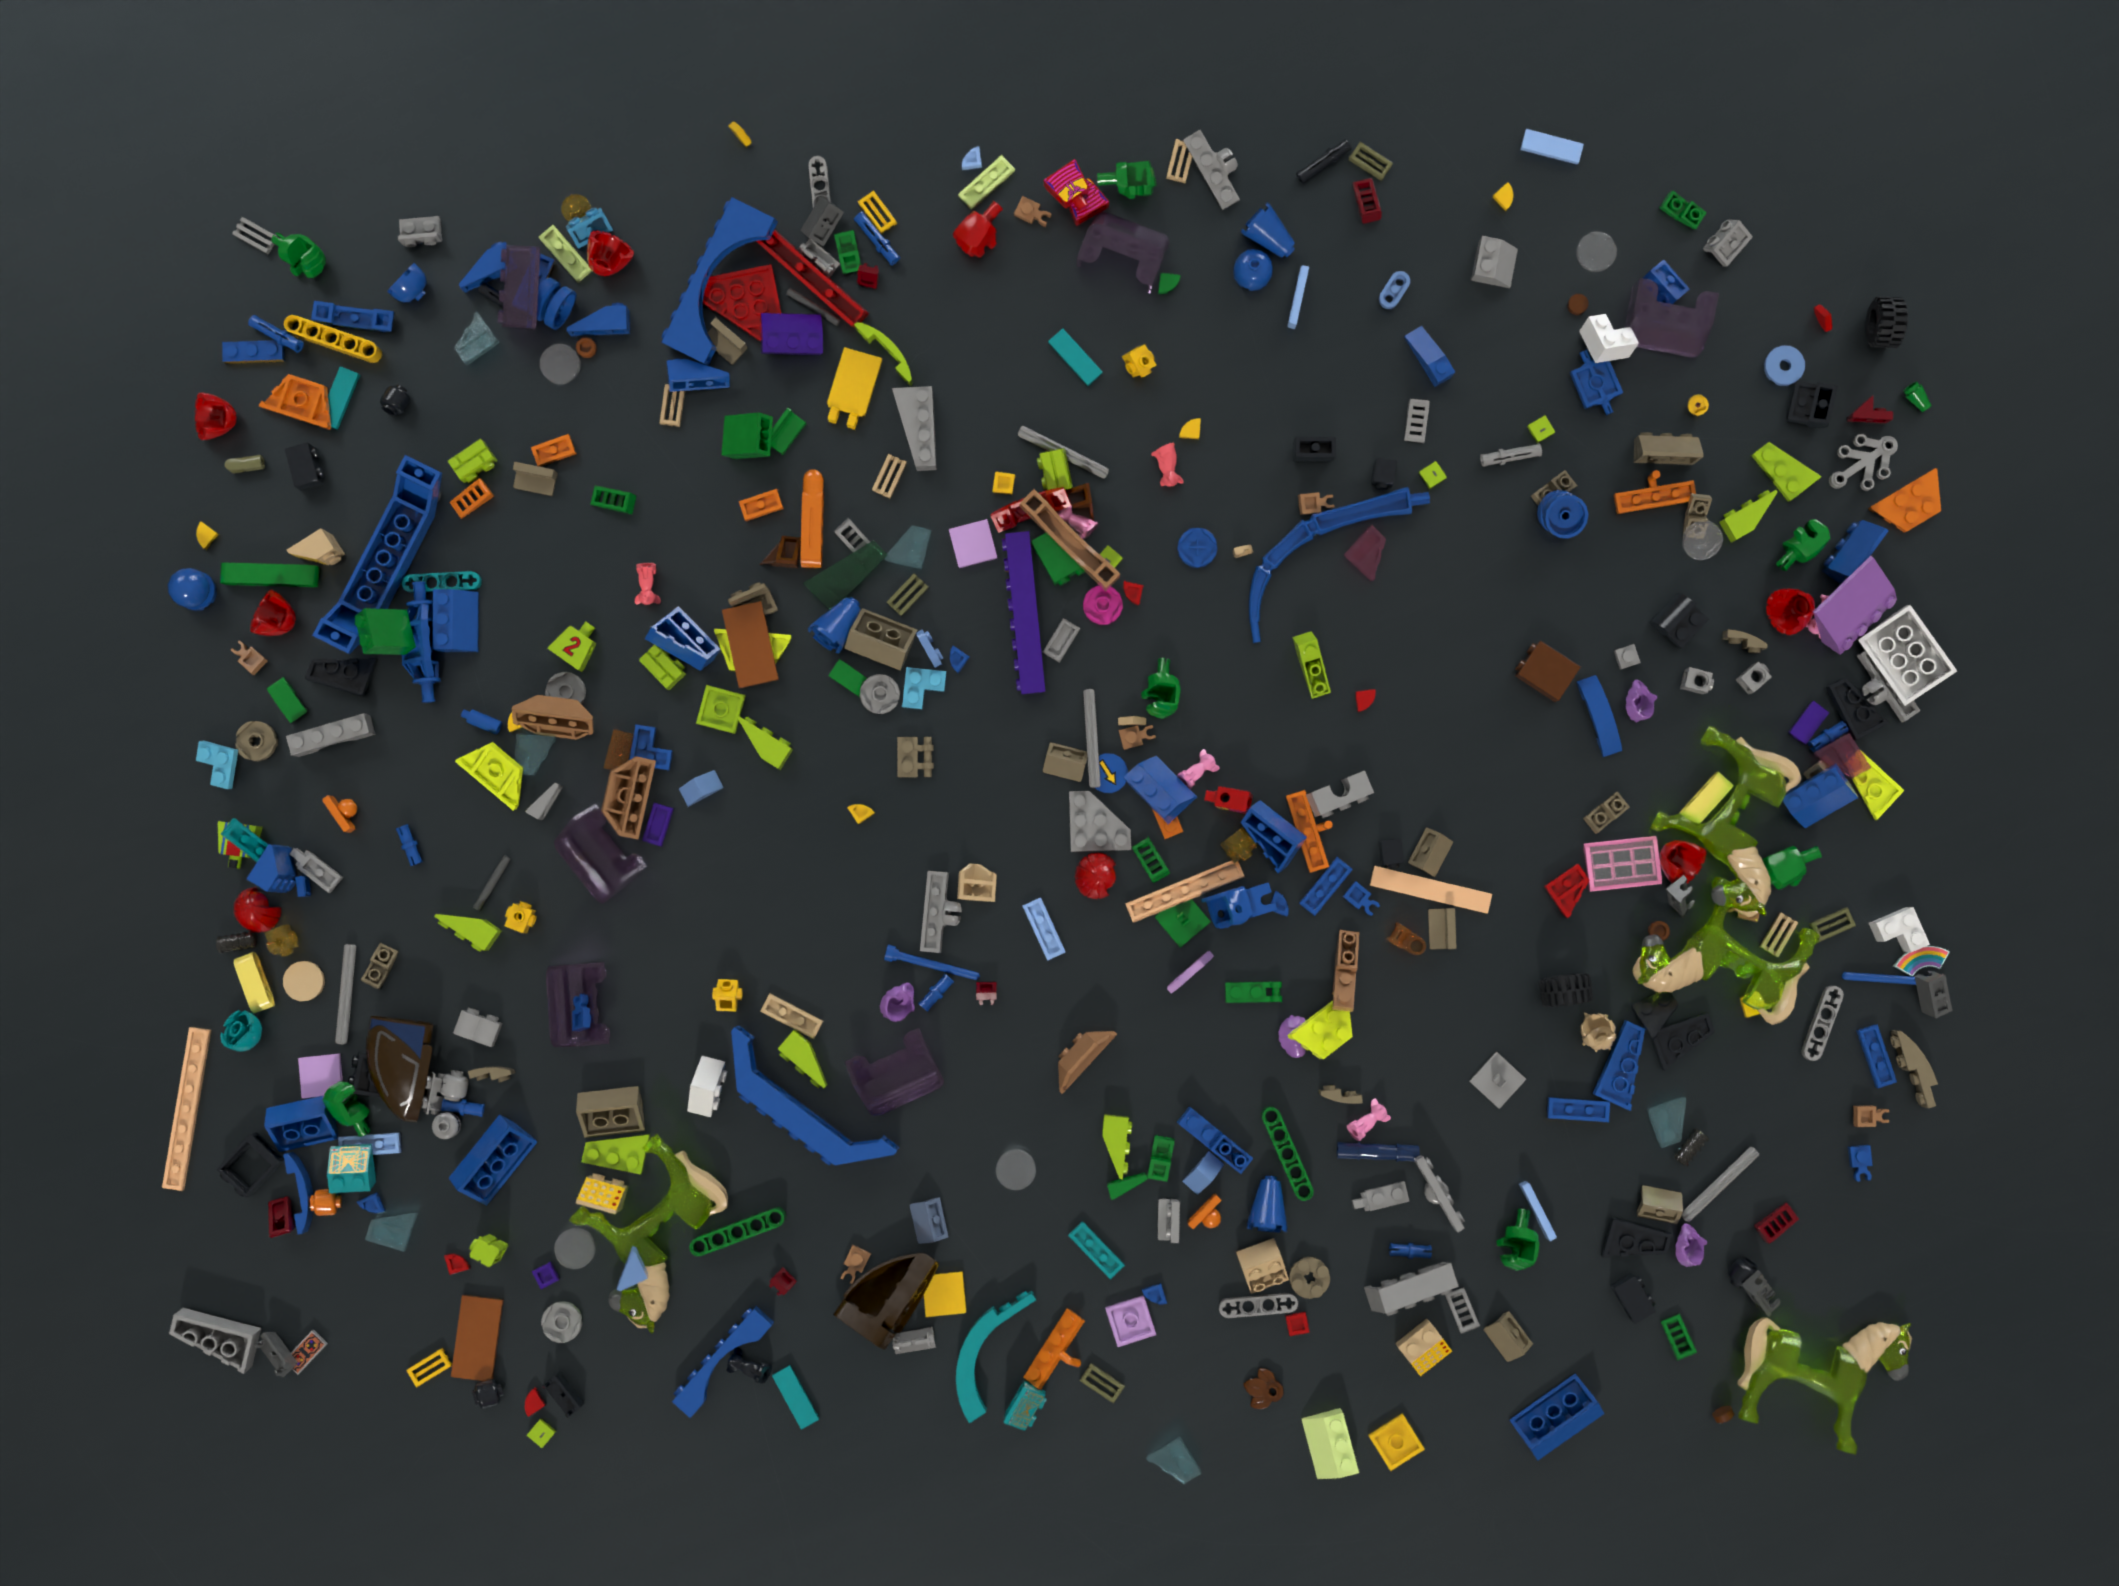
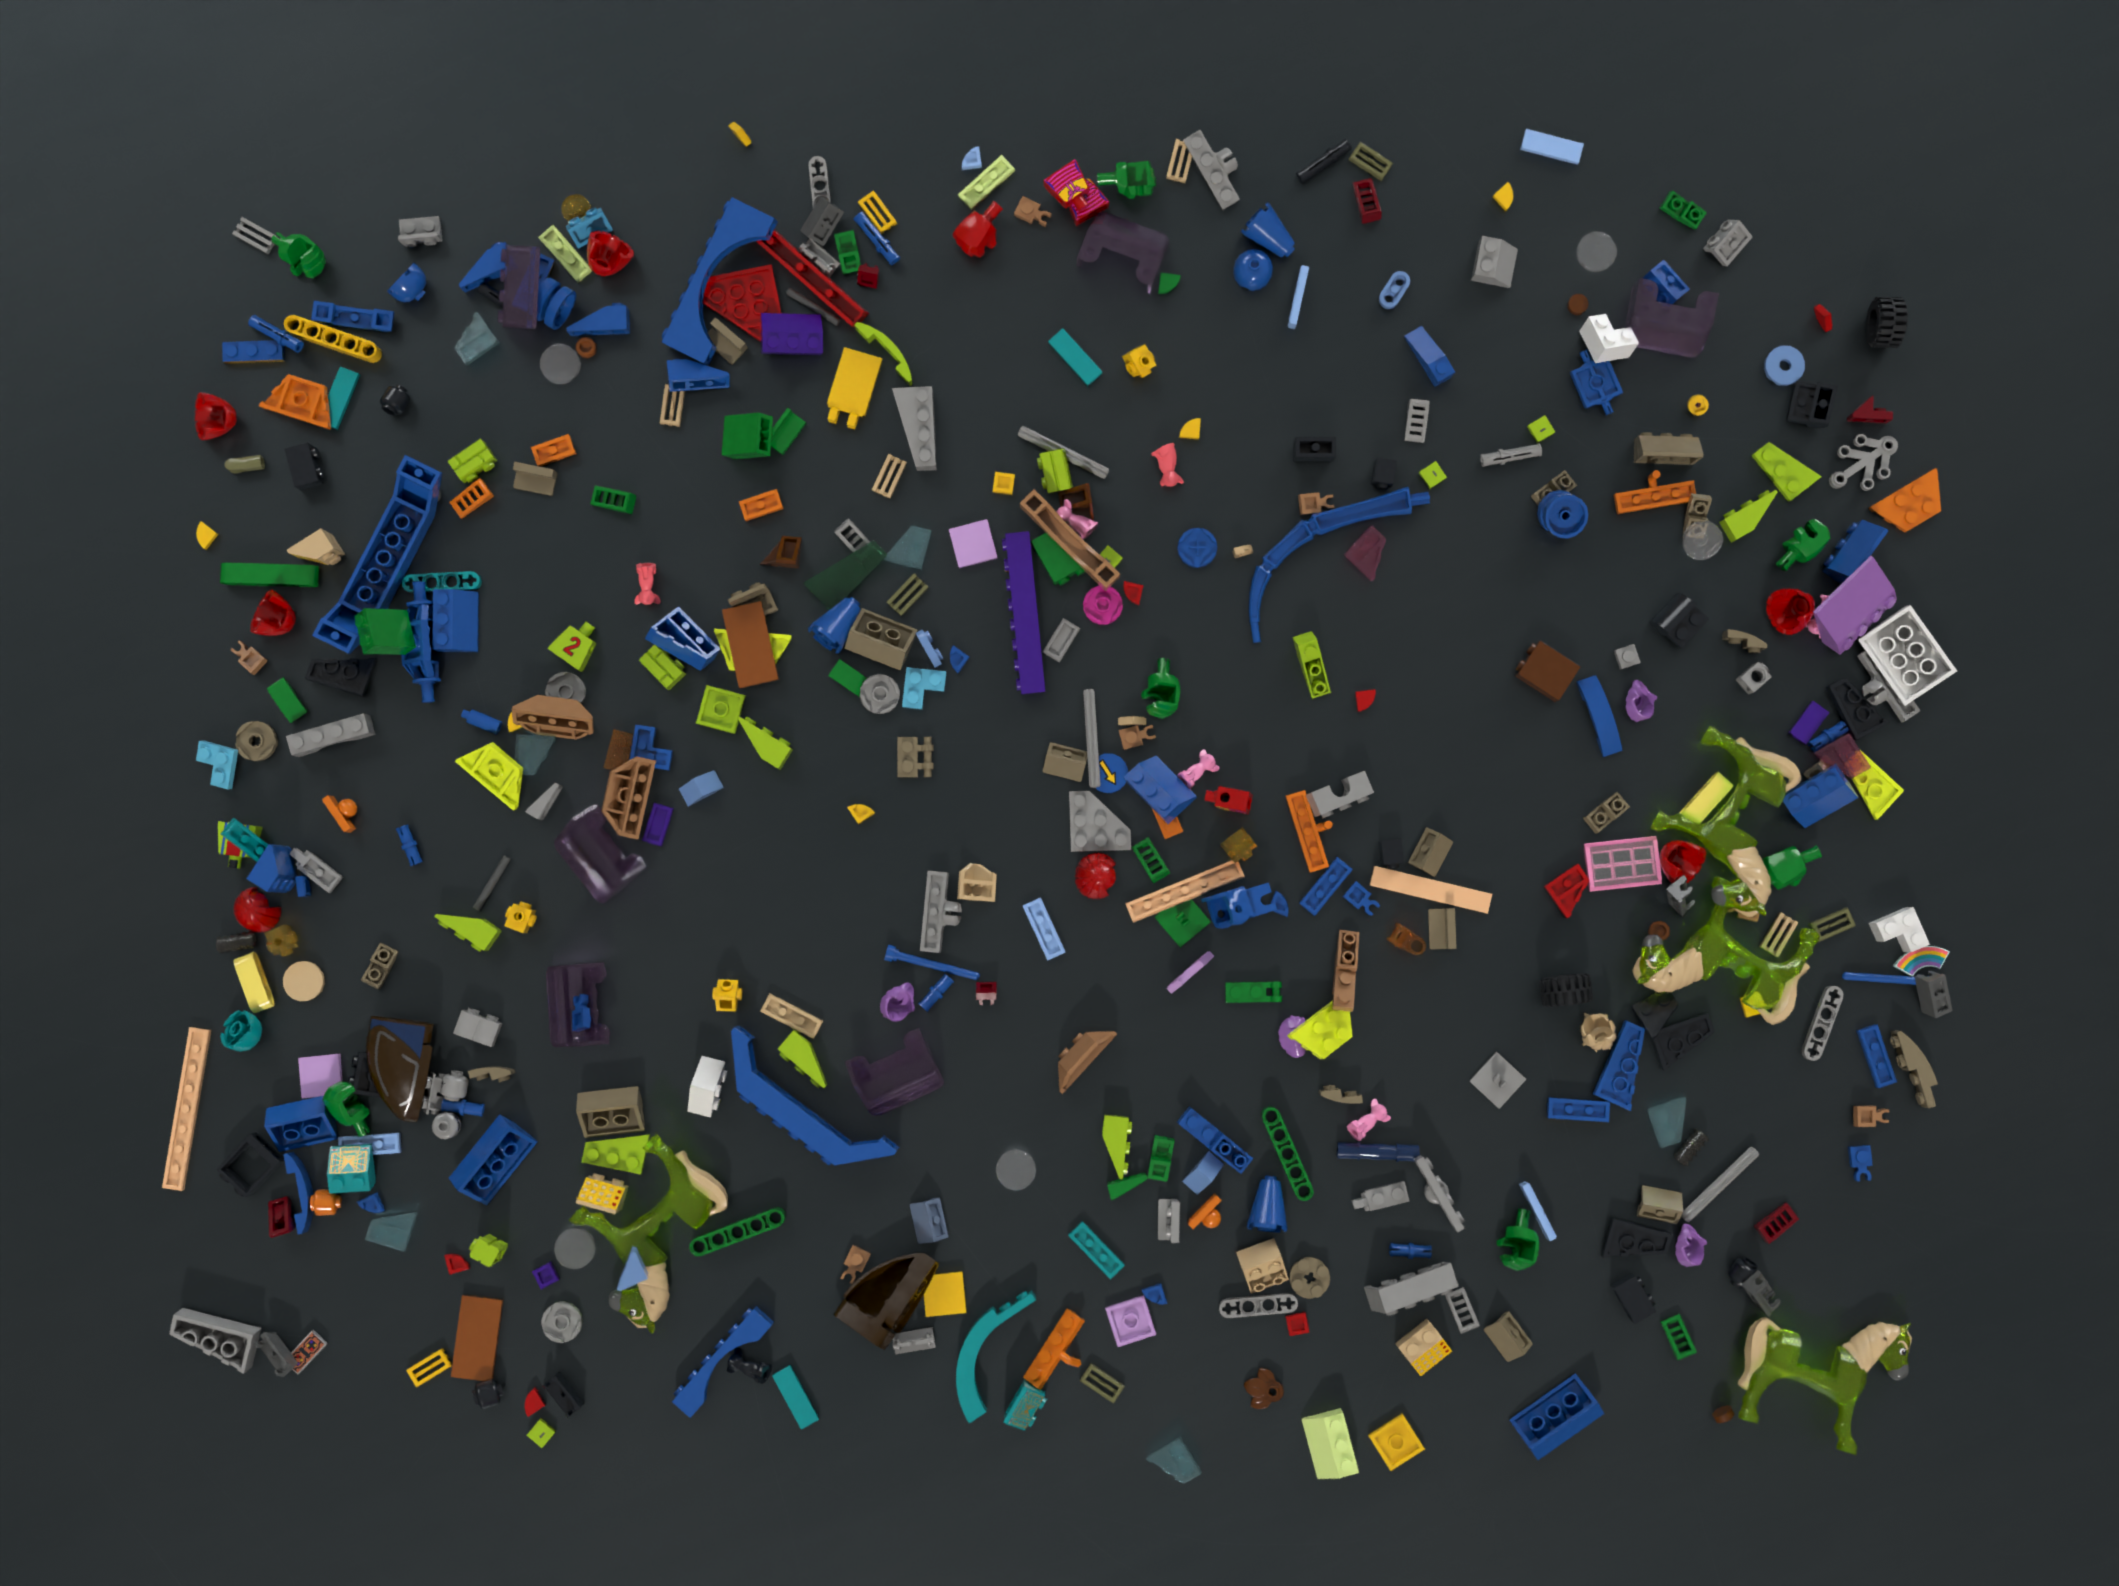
(192, 589): blue tile -> none
(345, 994): light grey axle -> none
(782, 1282): dark red tile -> none
(812, 519): orange piece -> none
(1011, 514): red slope -> none
(1274, 834): blue wedge -> none
(1688, 680): light grey brick -> none
(1916, 394): green cone -> none

